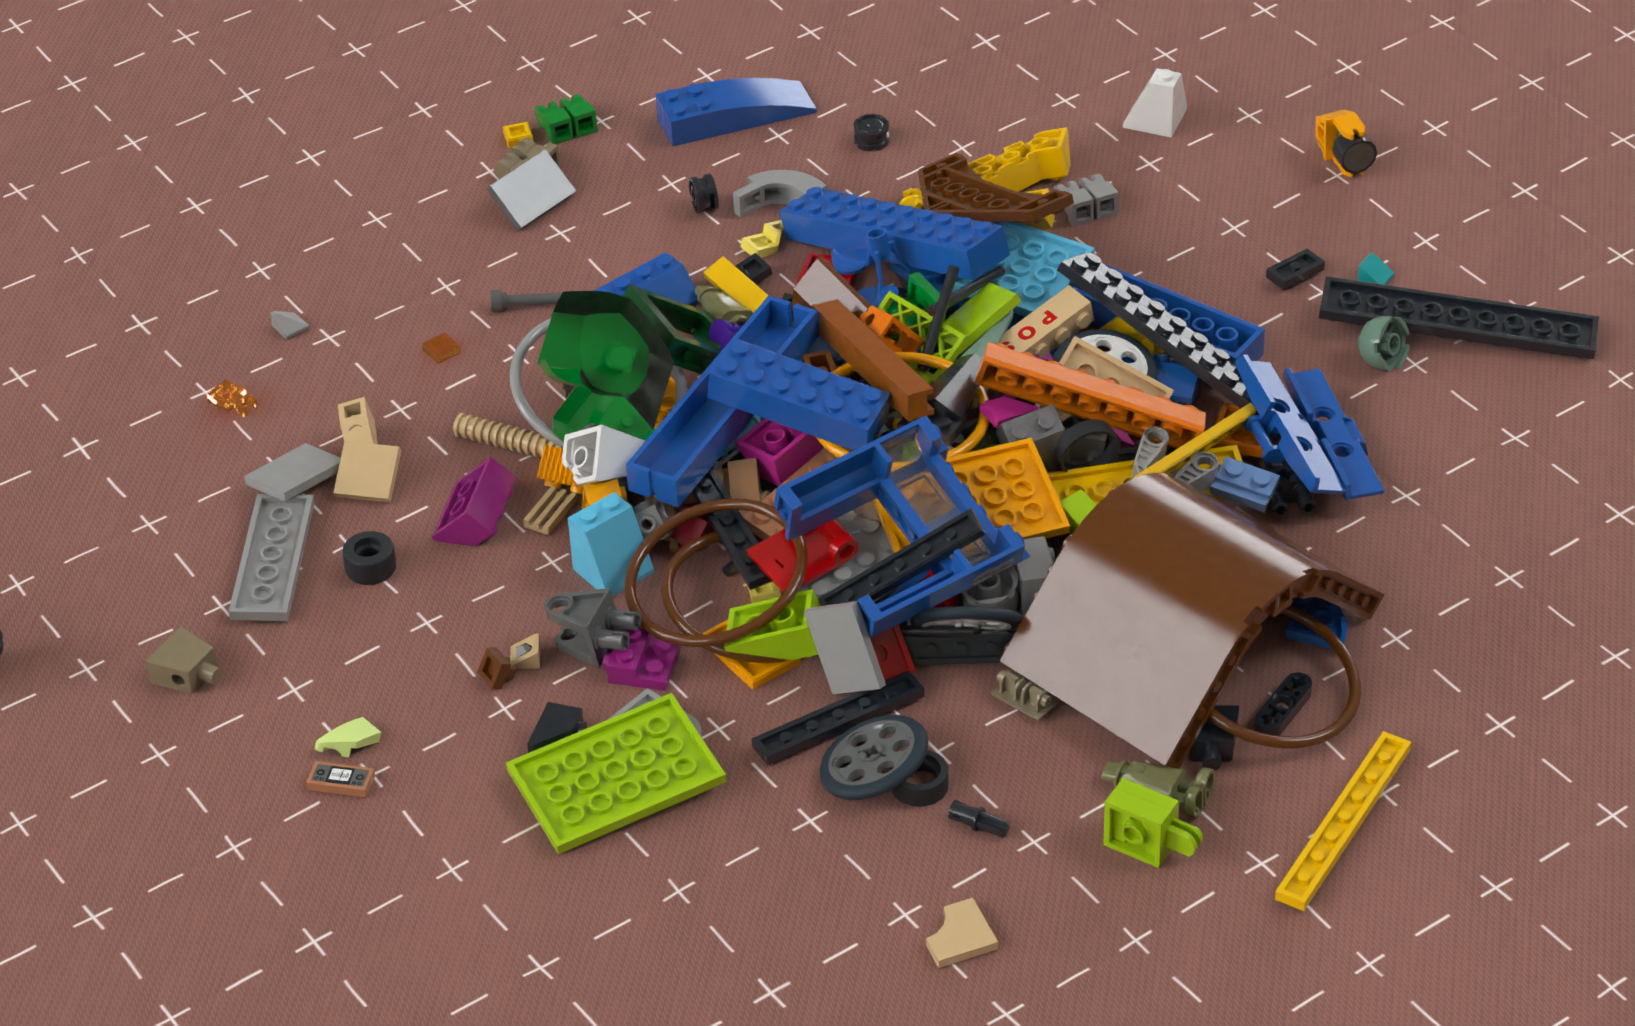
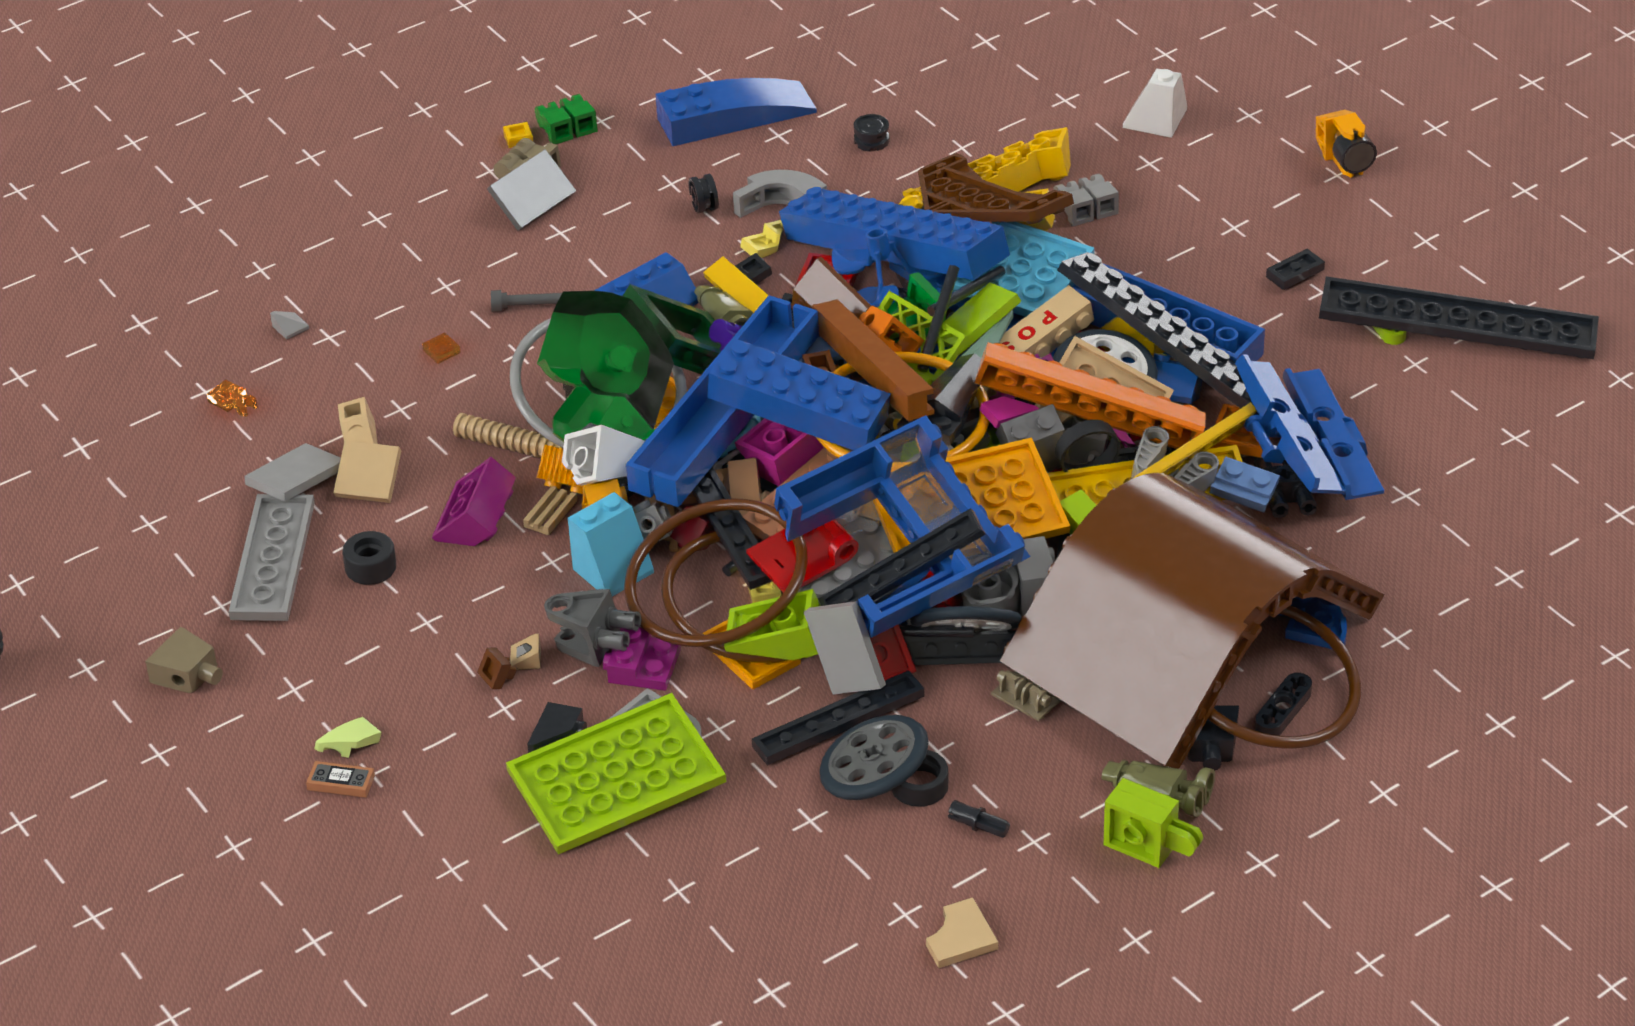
(1342, 821): yellow plate -> none
(1374, 270): teal slope -> none
(1383, 343): sand green cylinder -> none

